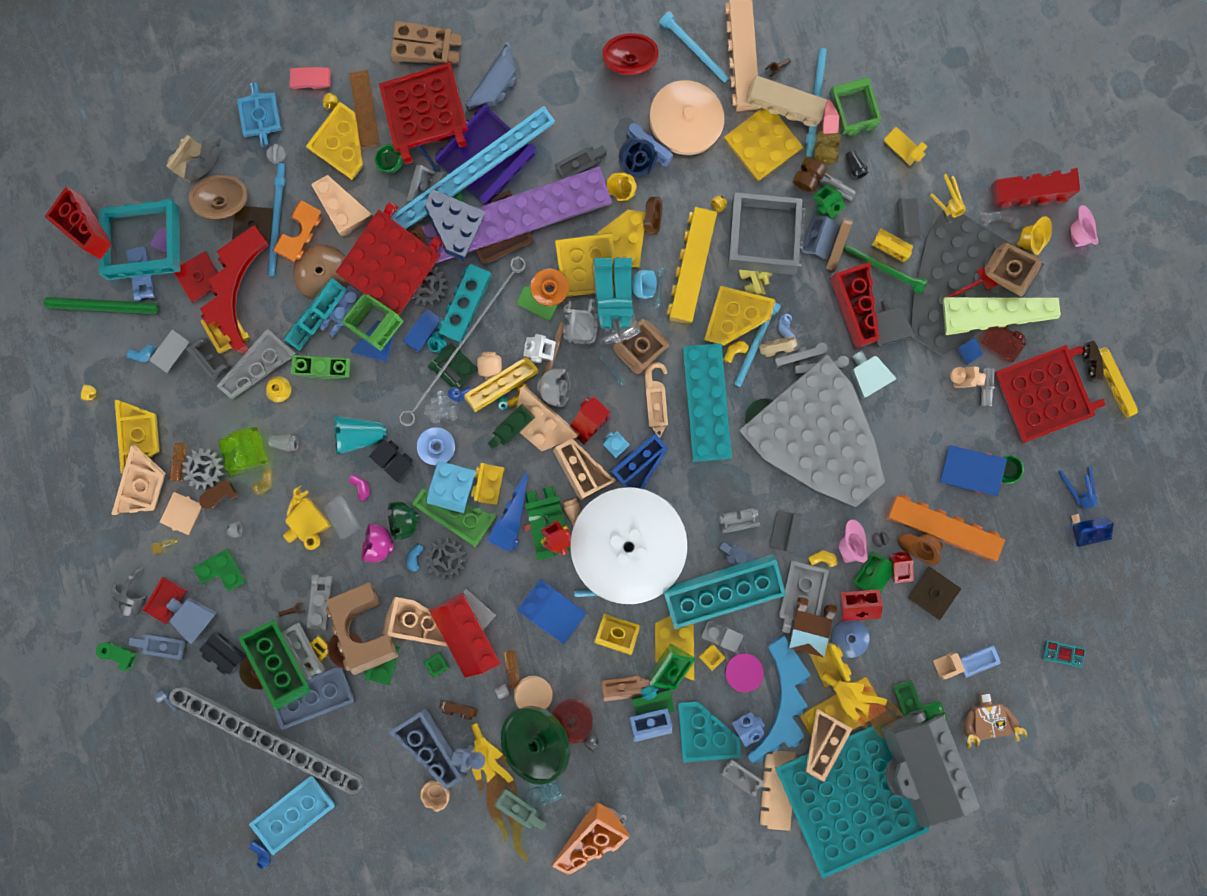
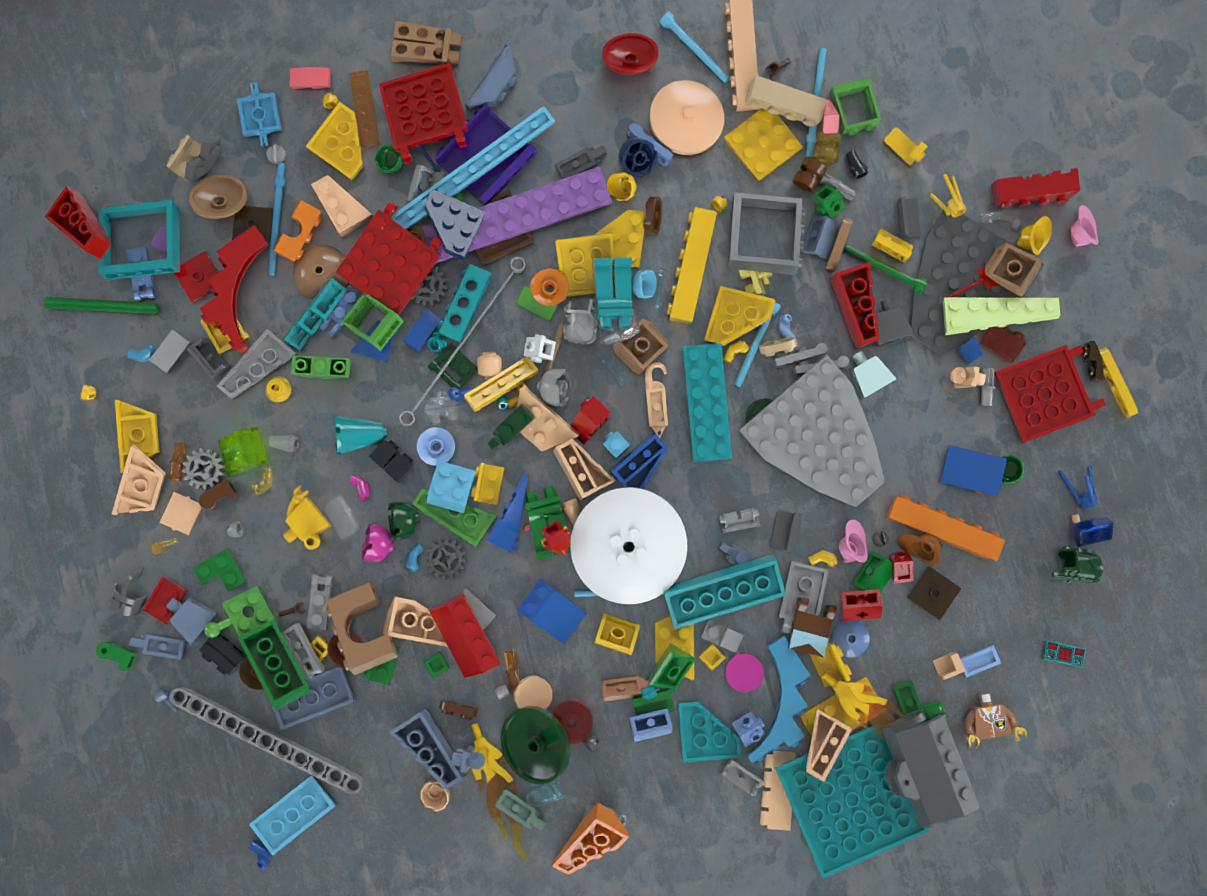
(233, 609): none -> bright green plate
(1079, 565): none -> dark green helmet

